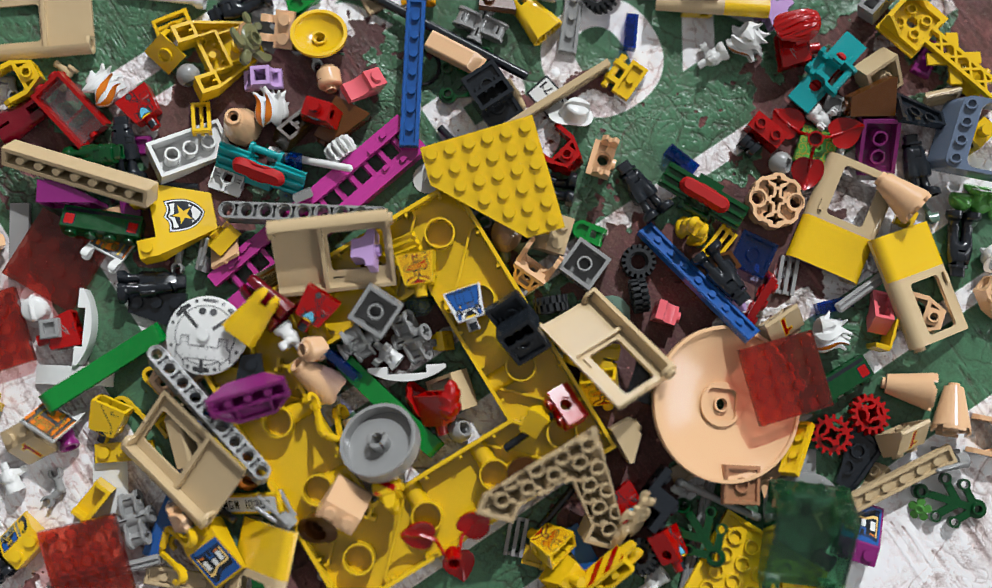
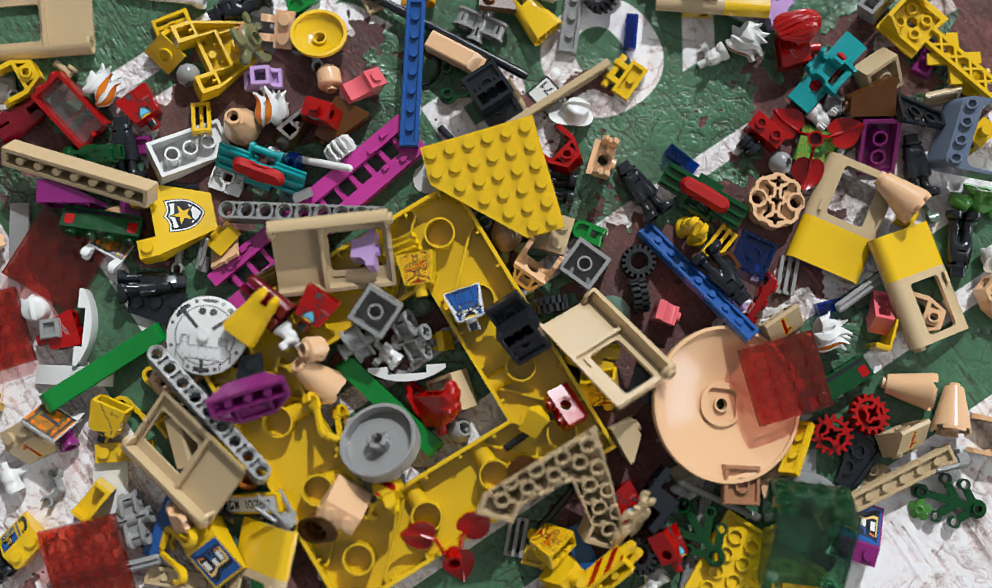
(343, 365): clear blue tile -> none

